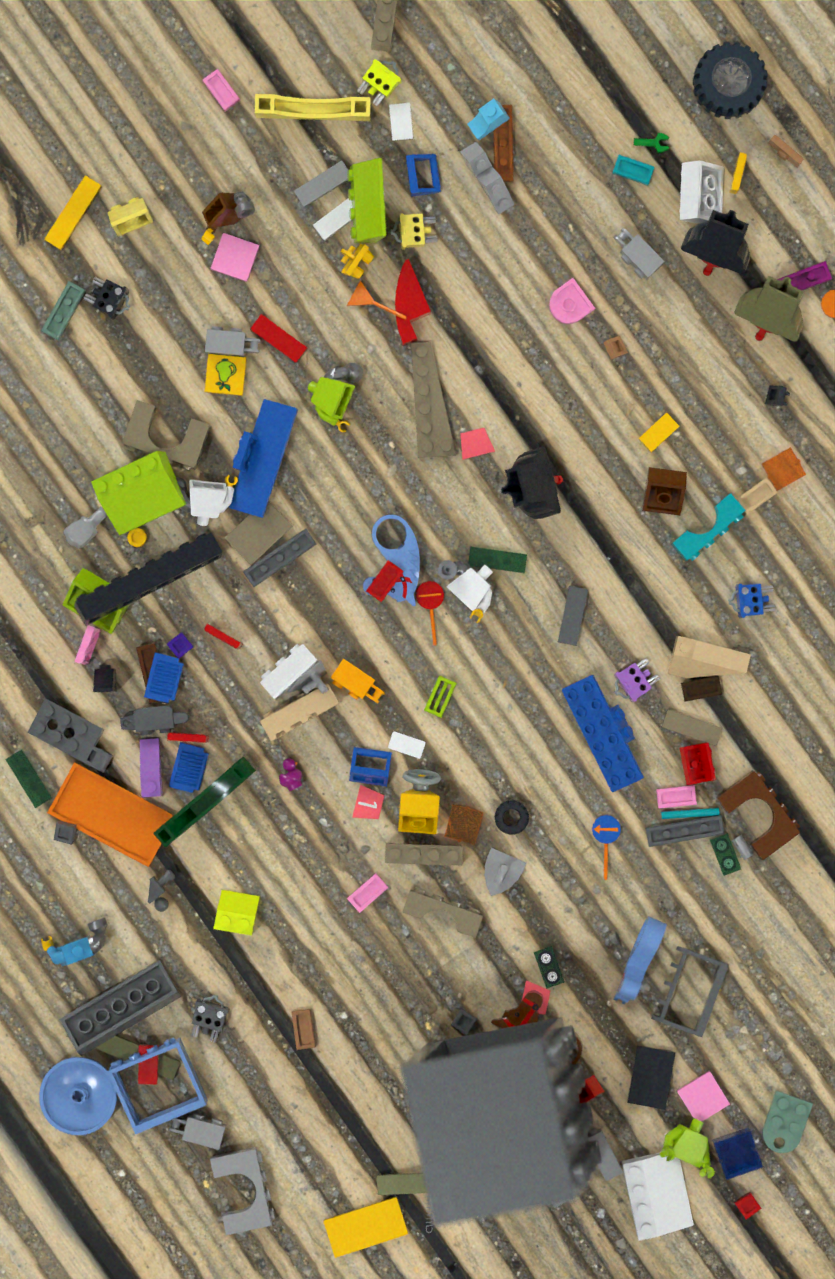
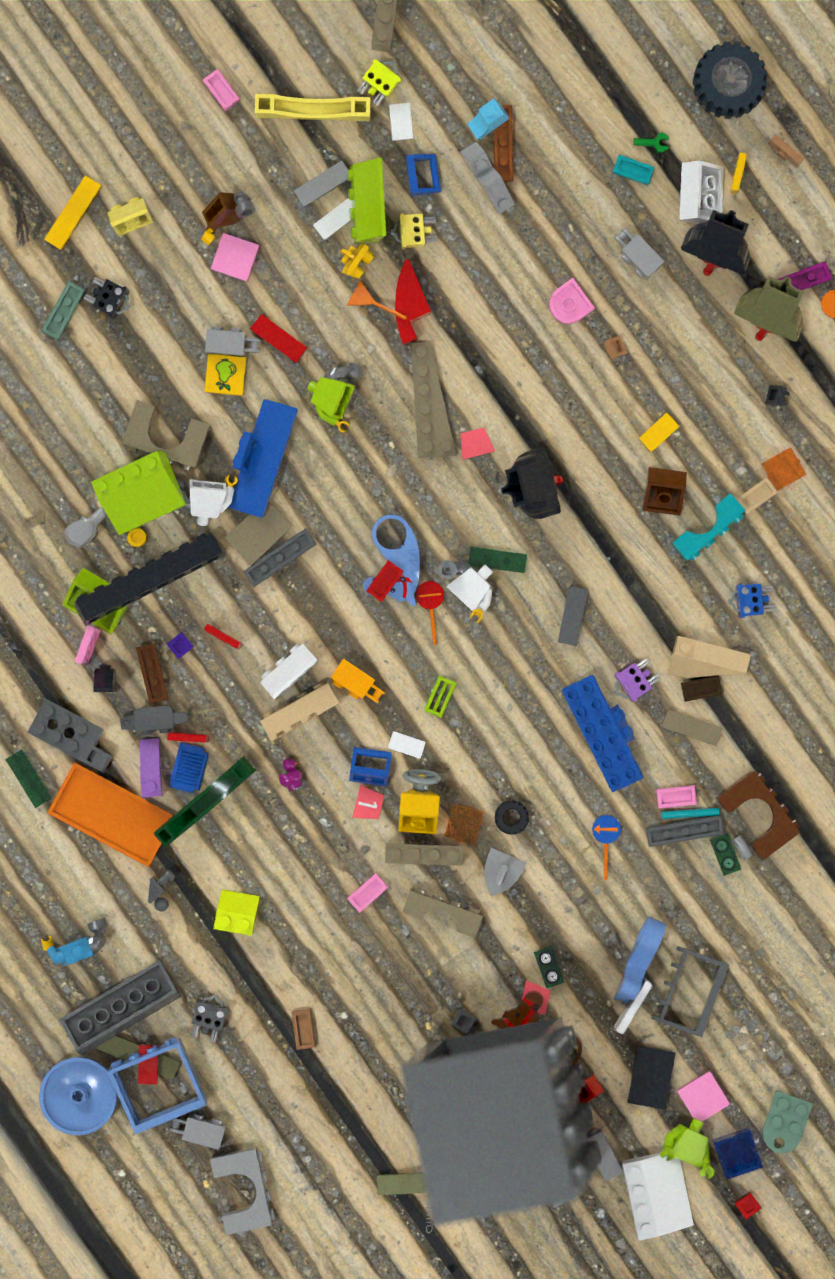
(65, 832): dark grey tile -> none
(163, 678): blue window -> none
(311, 679): light grey shield -> none
(365, 1227): yellow tile -> none
(632, 1007): none -> white tile
(697, 763): red bracket -> none

